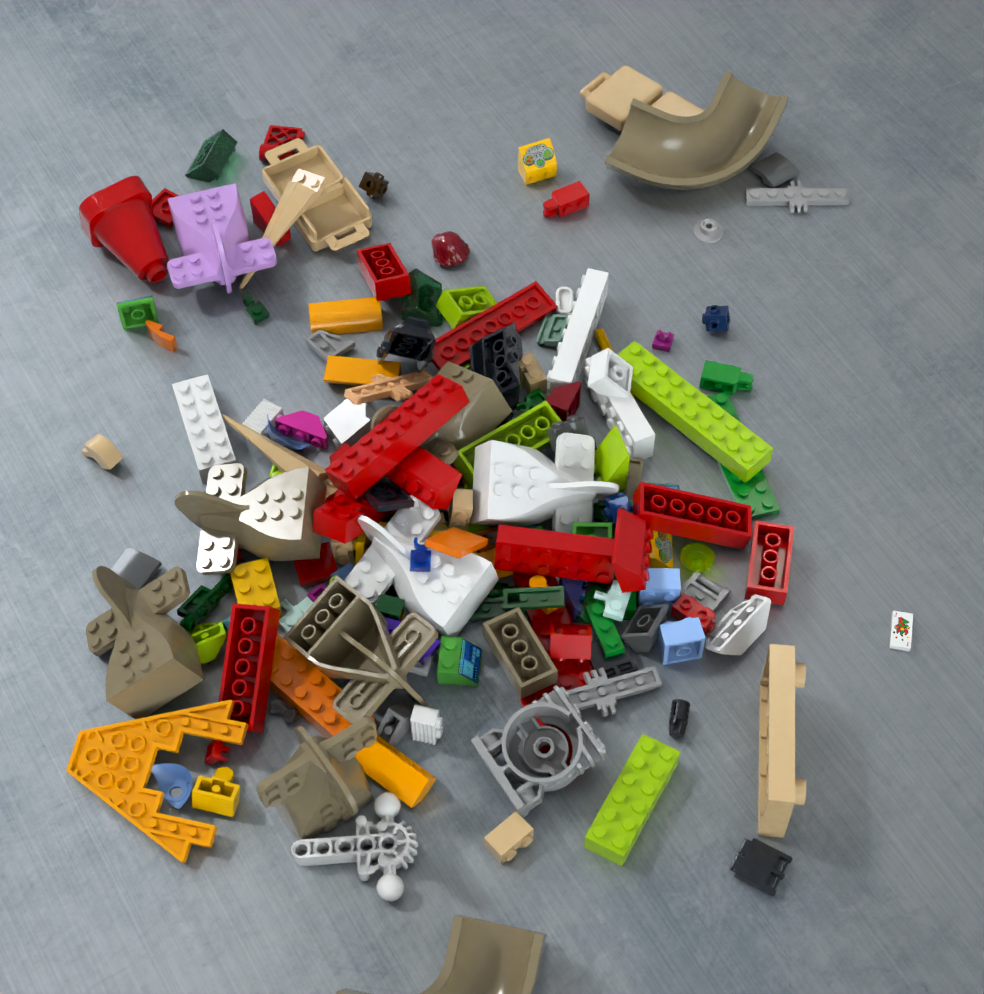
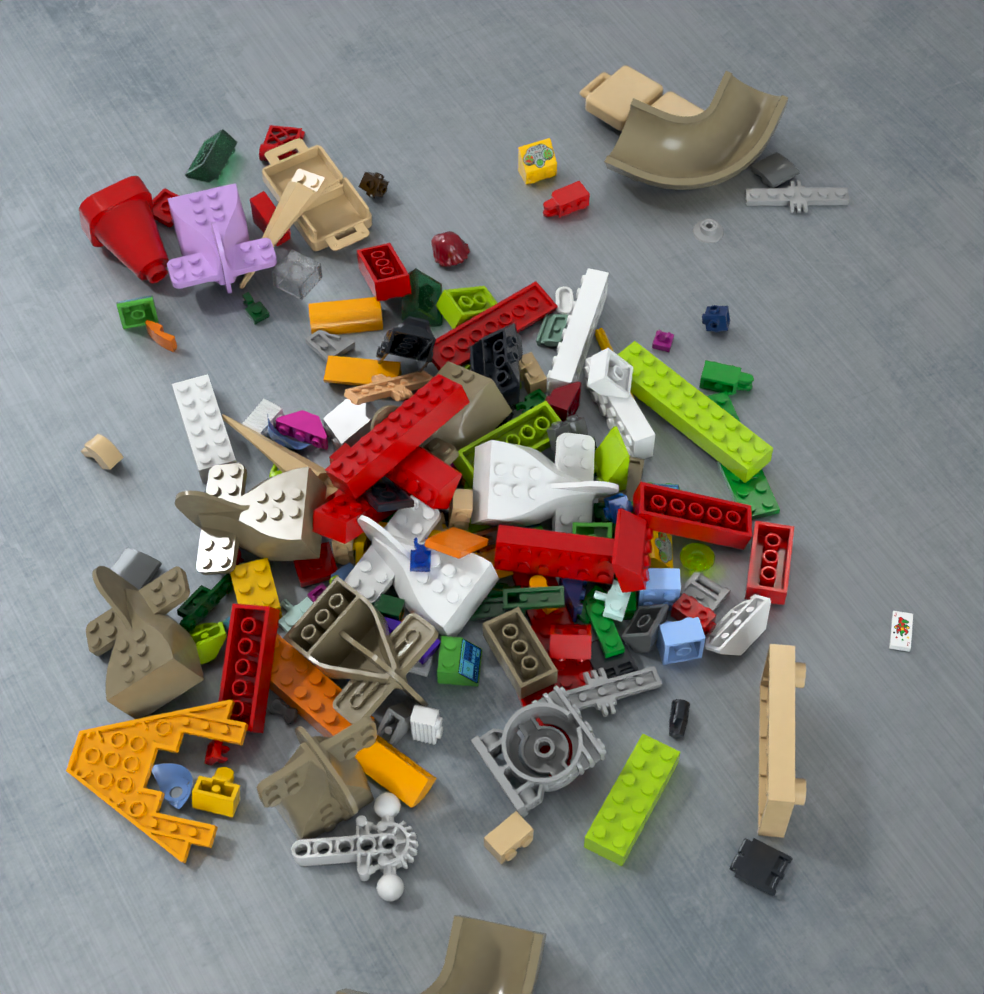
(297, 274): none -> clear brick

